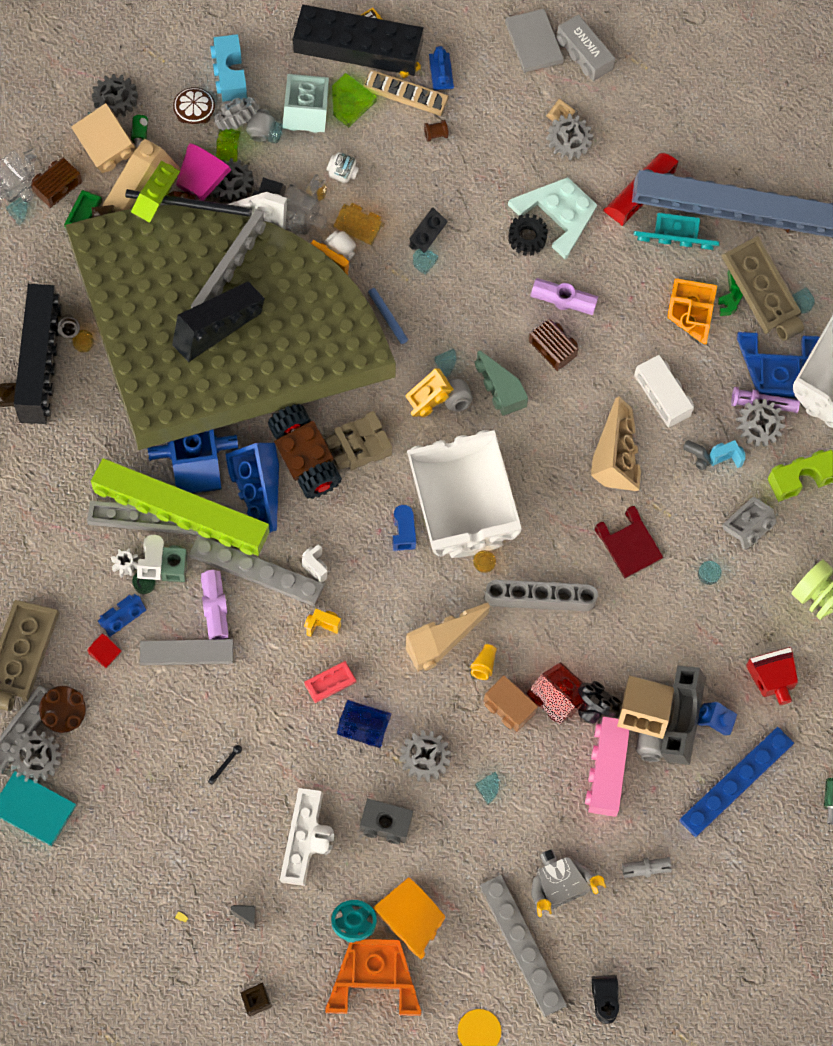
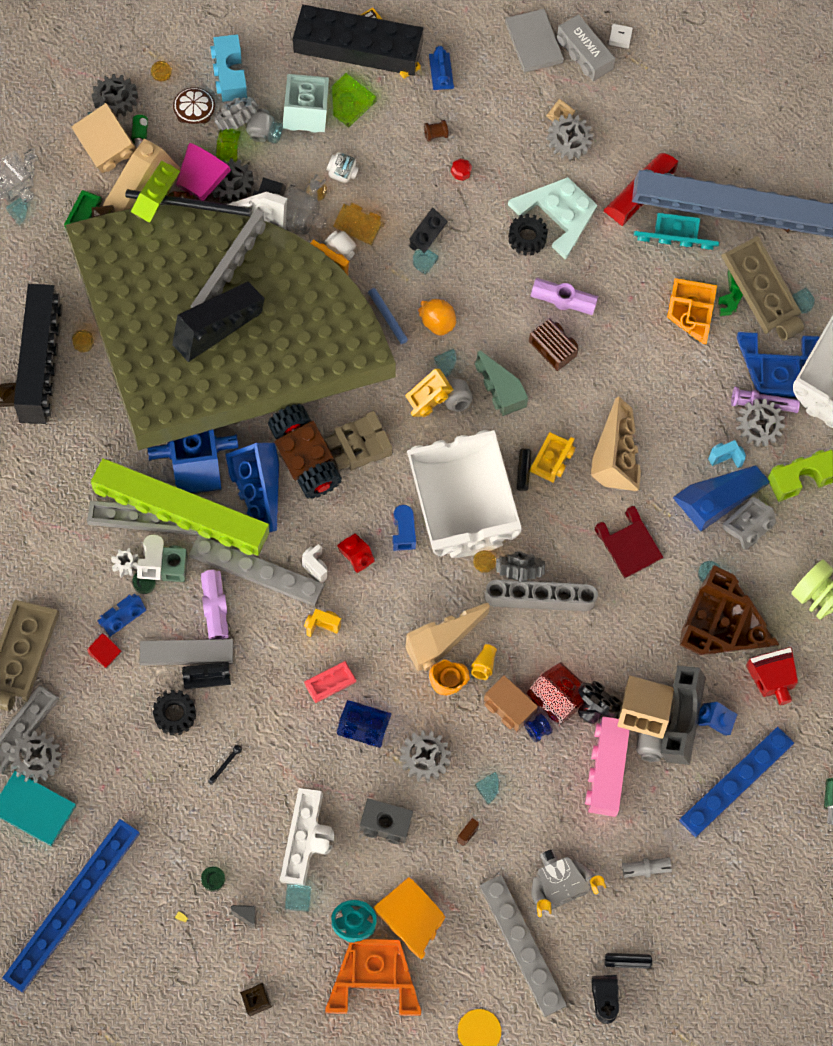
(56, 182): reddish brown brick -> none
(62, 709): reddish brown dish -> none
(70, 906): none -> blue plate
(71, 330): dark brown cone -> none
(161, 71): none -> clear yellow plate
(174, 699): none -> black tyre
(206, 675): none -> black hinge
(213, 879): none -> clear green tile
(298, 898): none -> clear light blue tile
(356, 552): none -> red bracket
(406, 92): tile -> none
(437, 316): none -> light orange hair
(448, 677): none -> light orange hair
(461, 169): none -> red tile
(468, 832): none -> reddish brown tile
(520, 566): none -> dark grey gear
(523, 469): none -> black axle
(538, 728): none -> clear blue wheel
(552, 456): none -> yellow bracket
(620, 36): none -> white tile
(628, 960): none -> black axle
(664, 391): white brick -> none
(700, 452): dark grey arm -> none
(715, 497): none -> blue wedge
(723, 618): none -> reddish brown wedge

